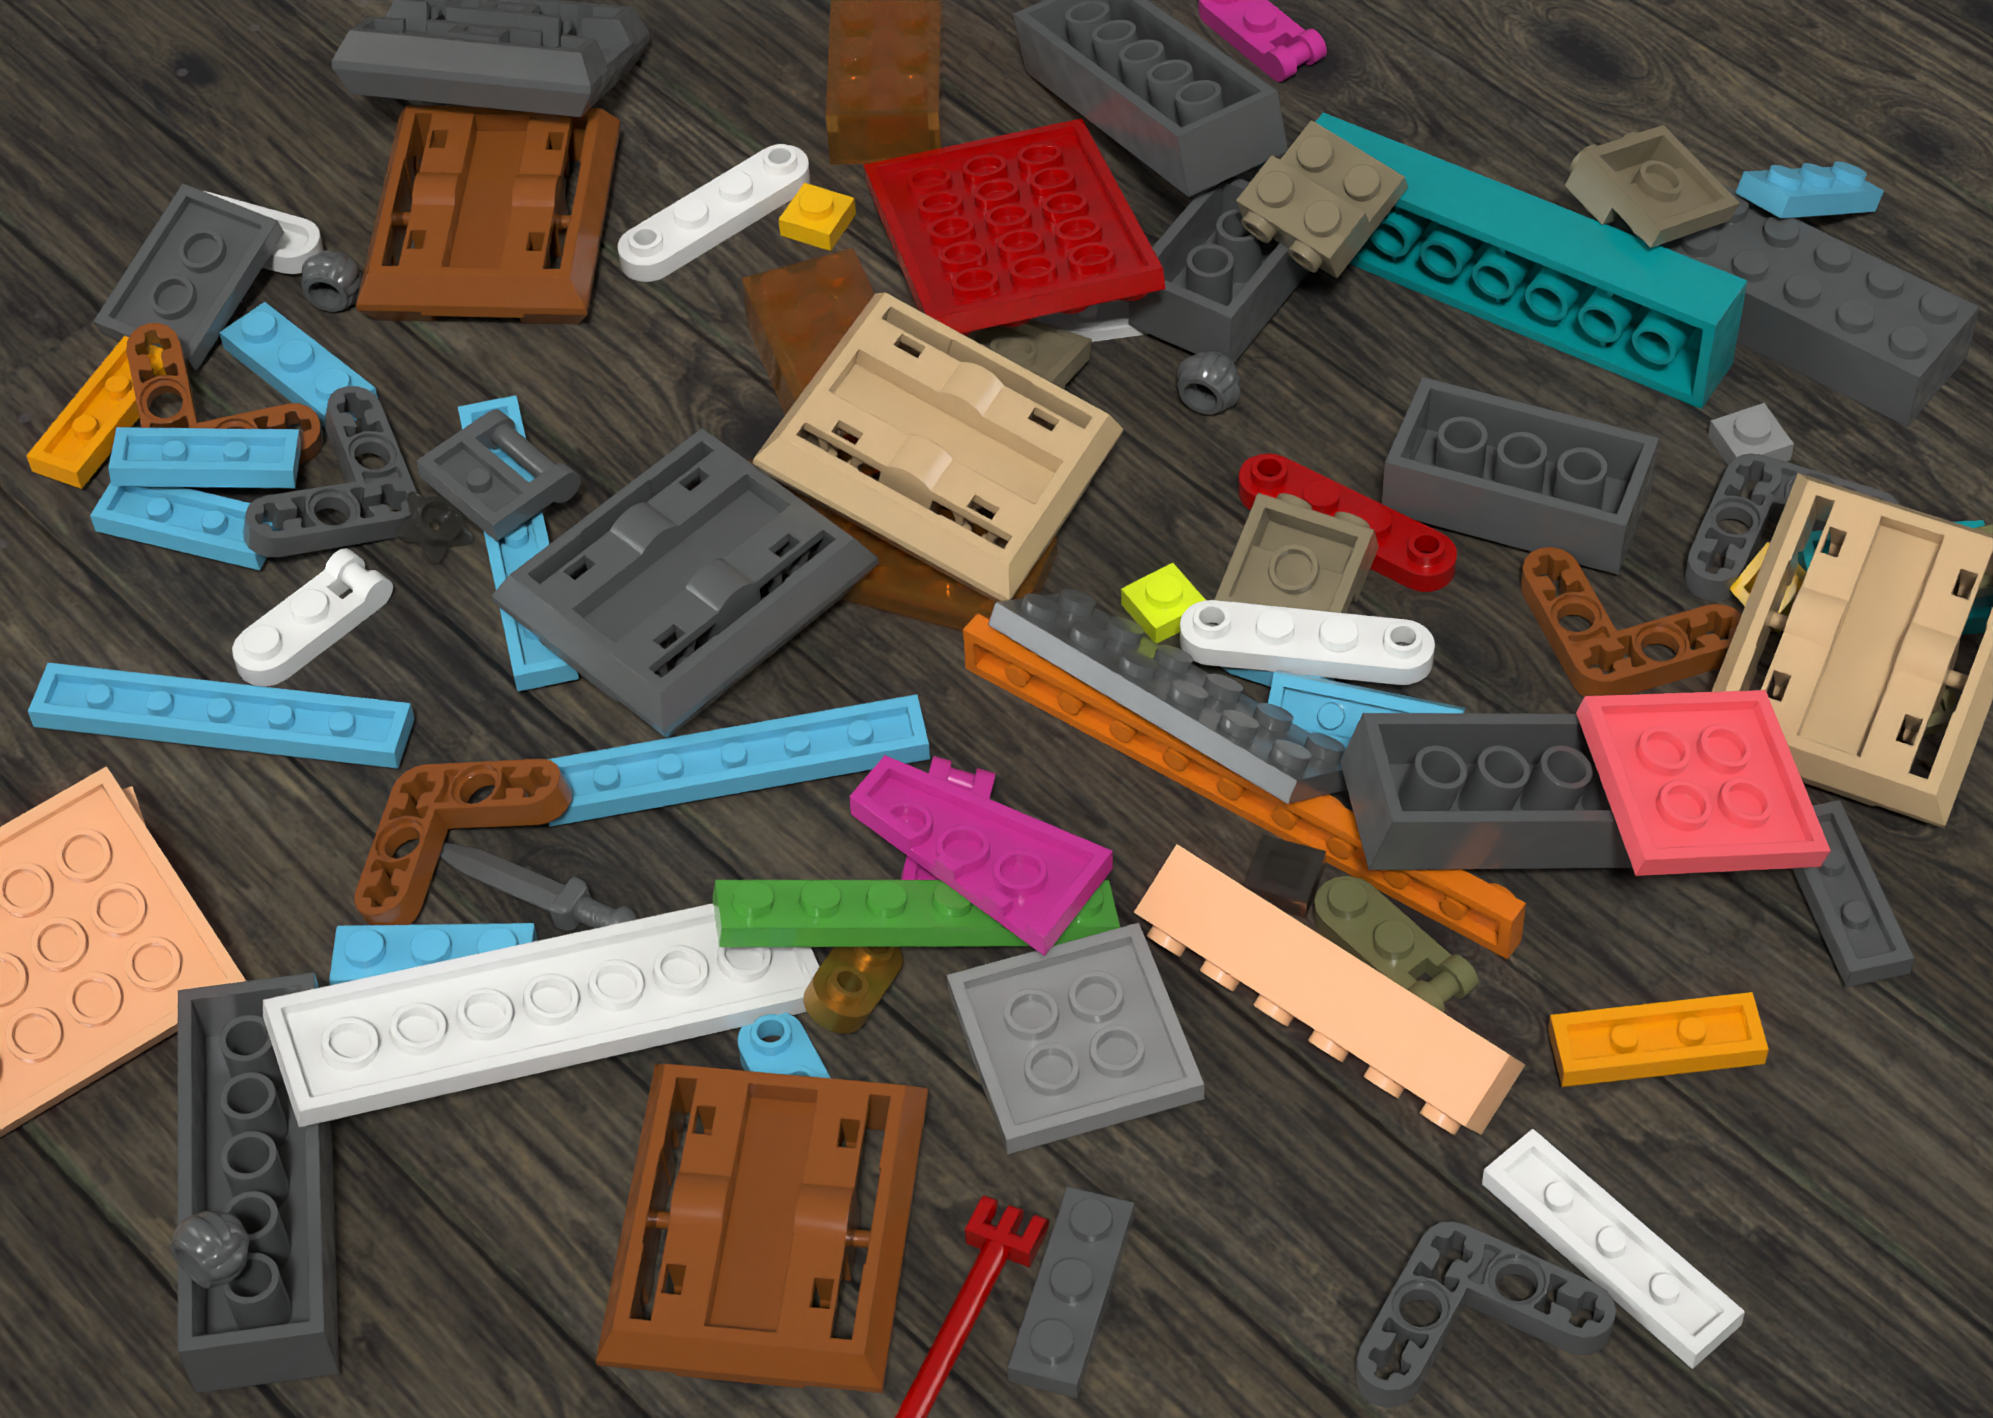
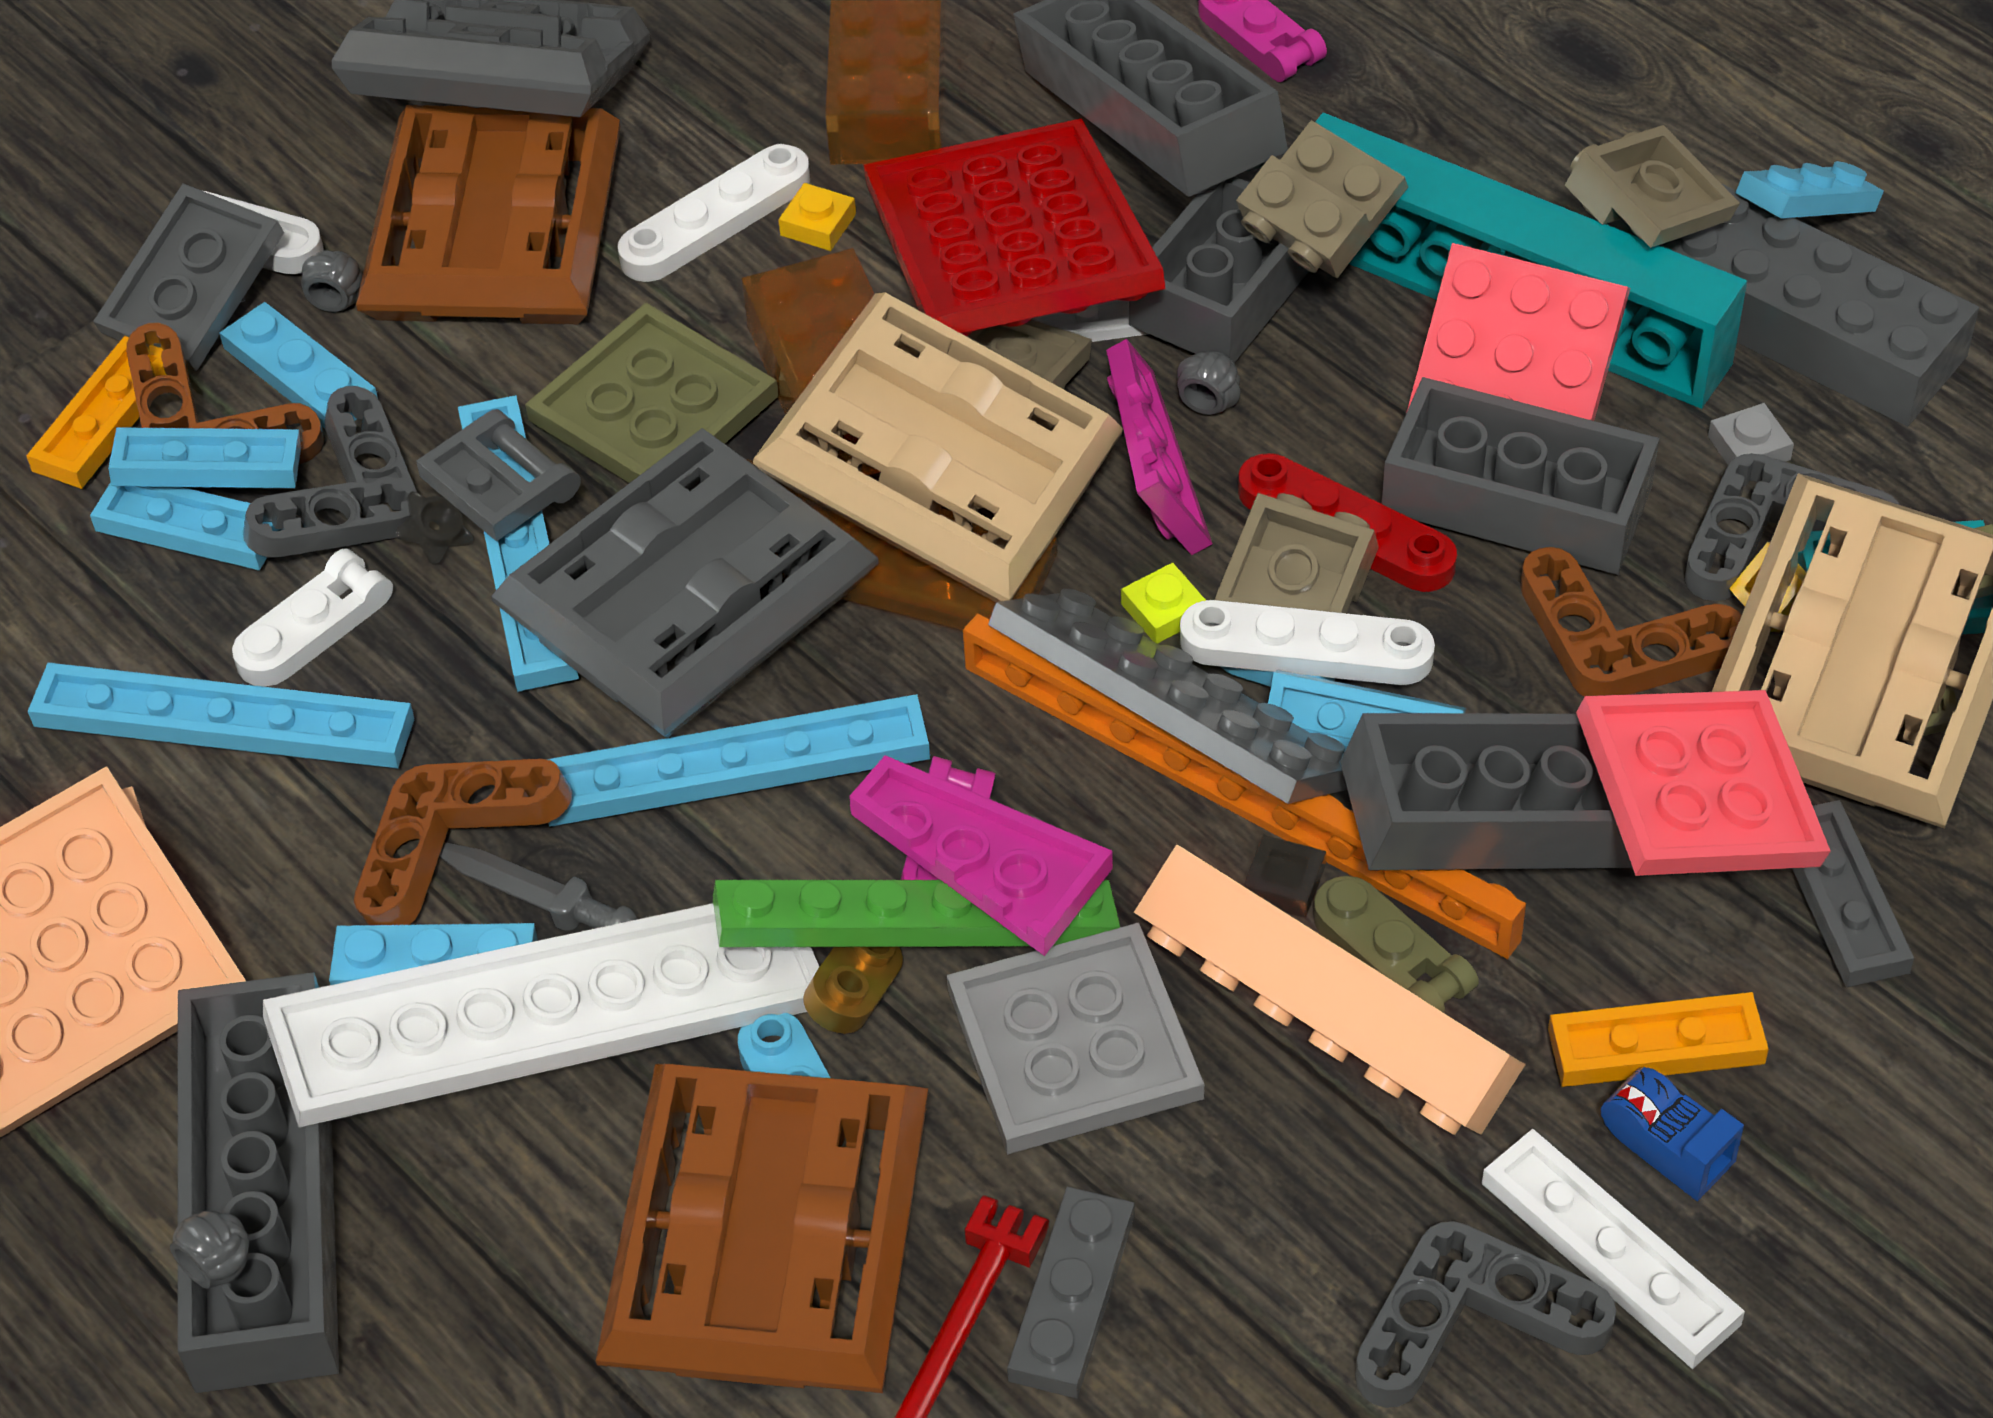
(649, 393): none -> olive plate
(1154, 450): none -> dark pink wing
(1523, 331): none -> coral plate
(1672, 1131): none -> blue leg

